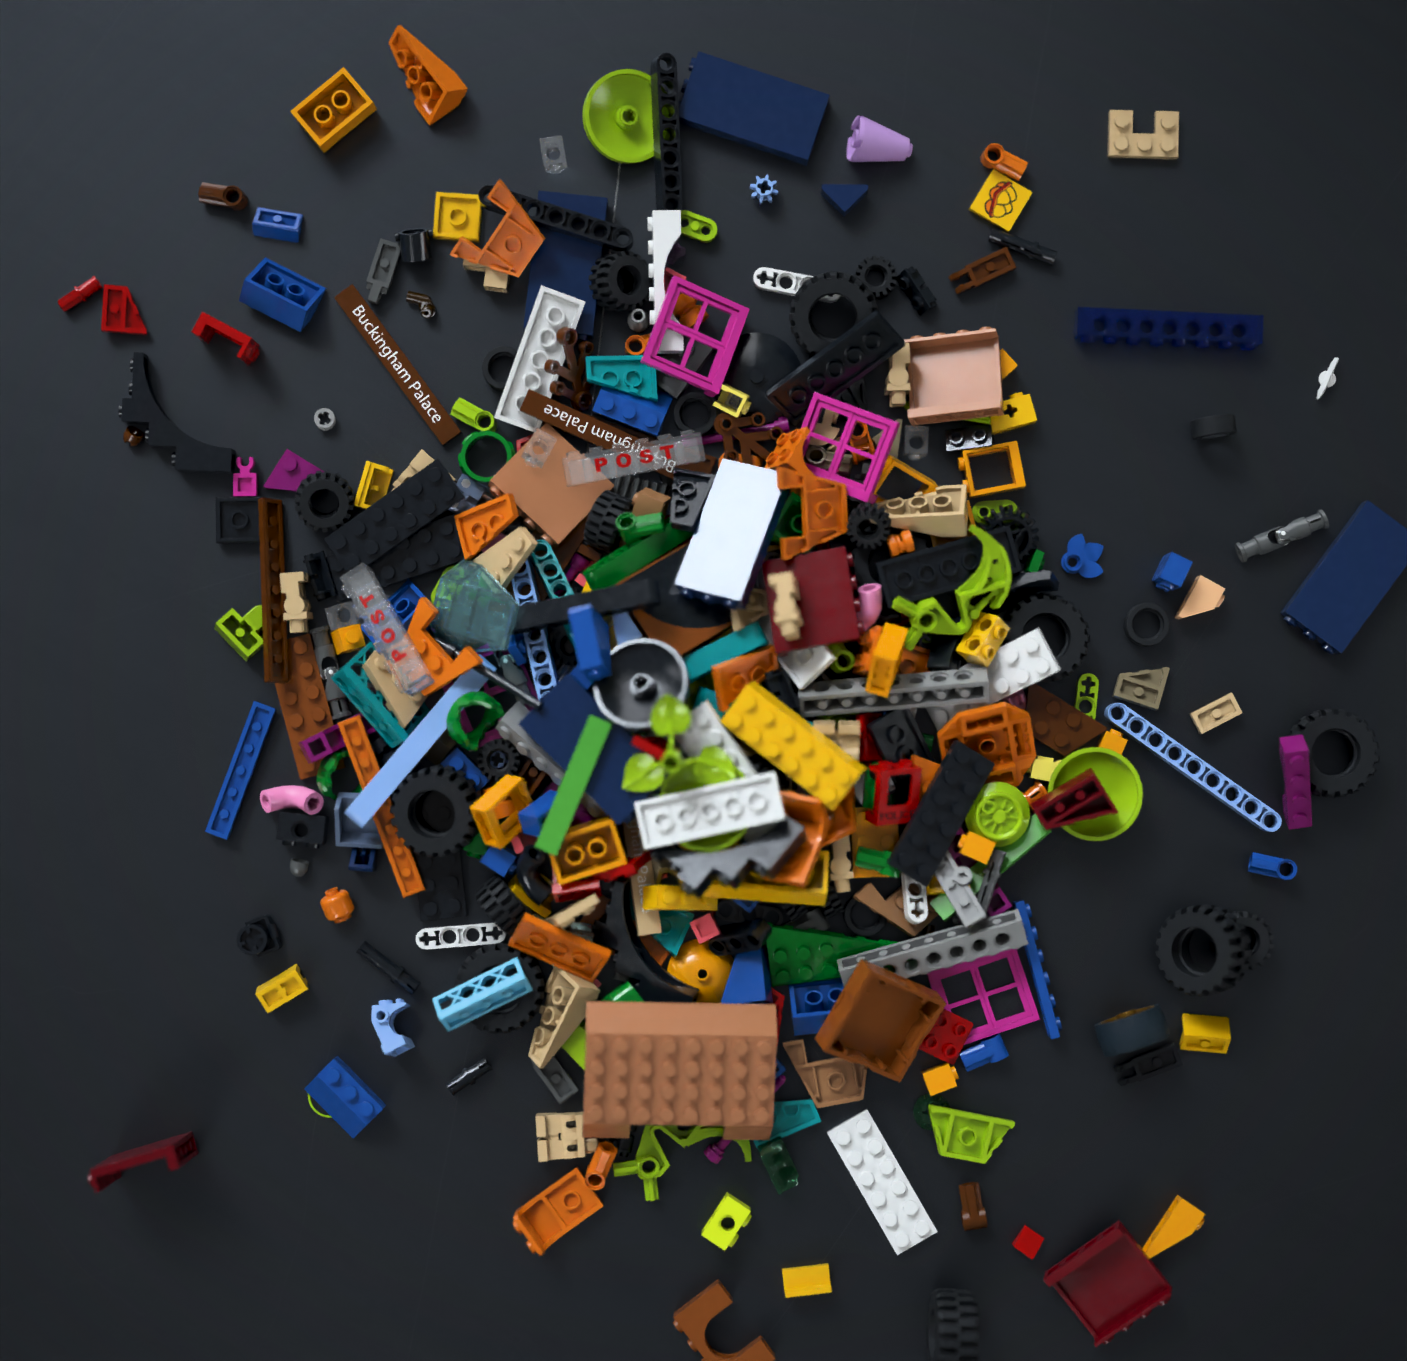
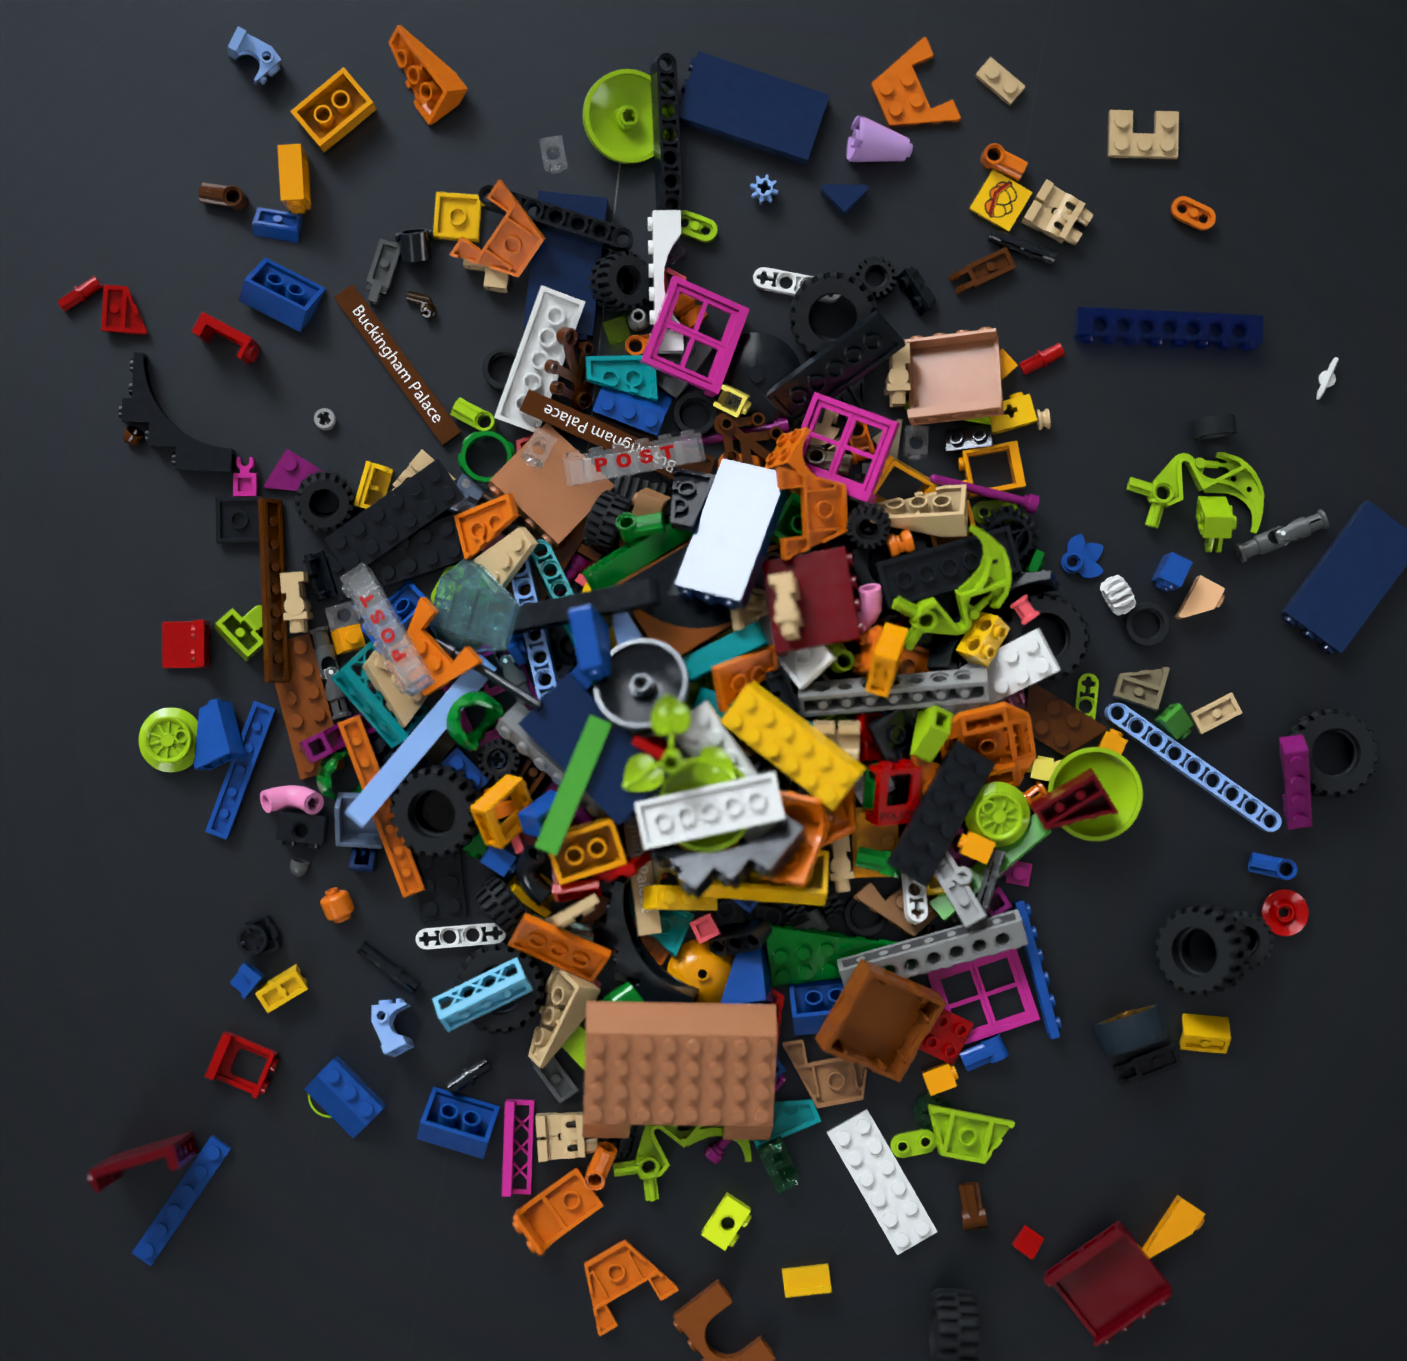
(169, 739): none -> lime wheel
(181, 1200): none -> blue plate
(185, 644): none -> red bracket
(217, 735): none -> blue slope
(224, 1059): none -> red window
(245, 44): none -> light blue tile
(247, 979): none -> blue panel
(294, 178): none -> light orange window
(458, 1122): none -> blue slope
(508, 1147): none -> dark pink fence
(615, 1274): none -> orange wing
(616, 330): none -> clear neon green tile
(902, 95): none -> orange wing
(913, 1142): none -> lime plate
(930, 732): none -> lime slope
(1000, 81): none -> tan plate
(1018, 873): none -> dark pink plate
(1024, 609): none -> coral bush
(1027, 502): none -> magenta piece
(1041, 359): none -> red axle
(1043, 419): none -> tan bush
(1059, 222): none -> tan hips
(1118, 595): none -> white gear
(1171, 481): none -> lime piece
(1175, 722): none -> bright green slope
(1193, 212): none -> orange plate
(1215, 521): none -> lime brick
(1296, 914): none -> red dish

